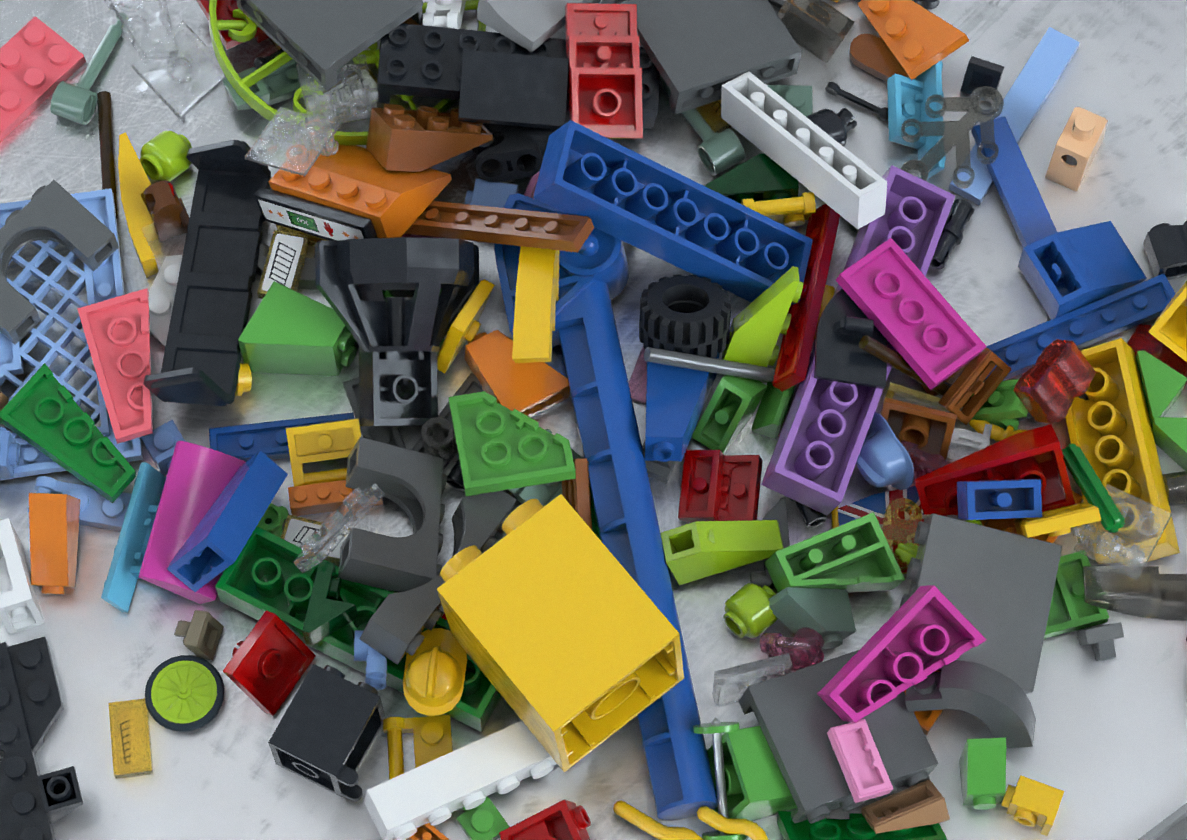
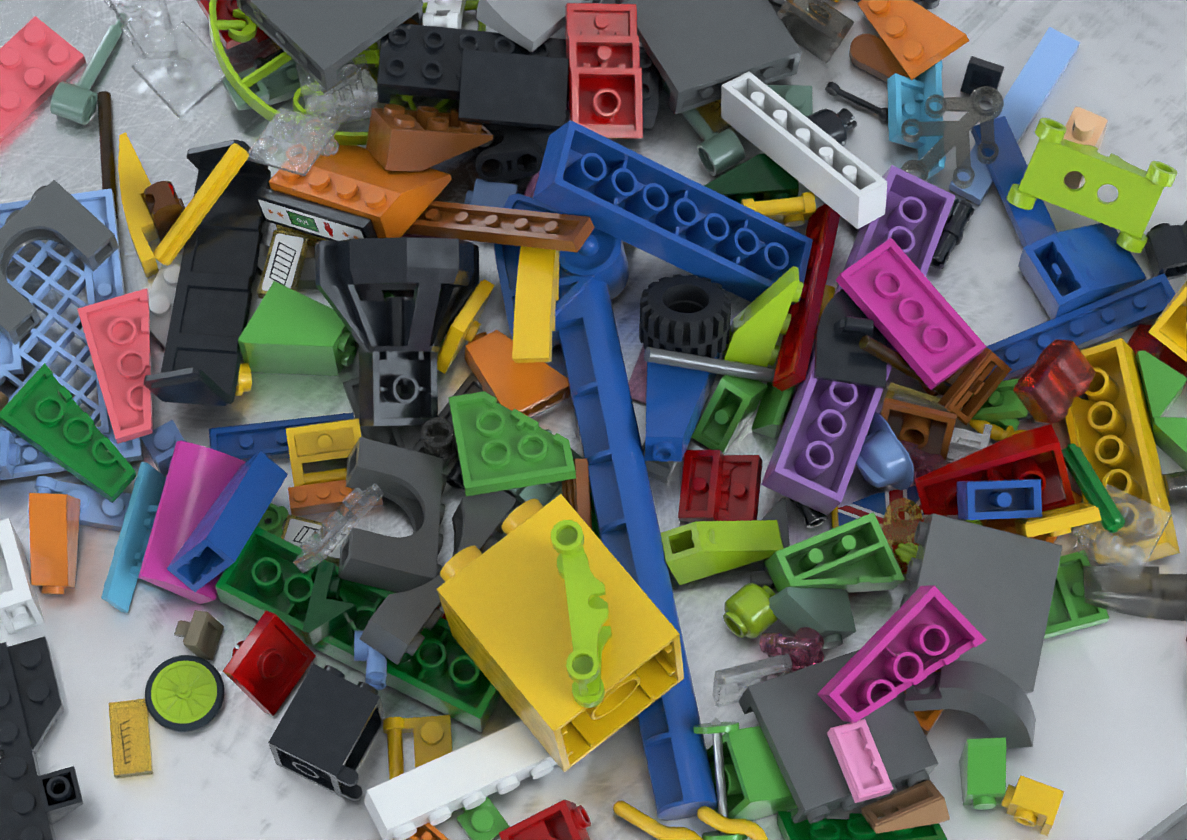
(165, 156): lime head -> none
(201, 204): none -> yellow axle
(435, 673): yellow piece -> none
(586, 614): none -> lime piece
(1101, 639): dark grey tile -> none
(1136, 188): none -> lime piece

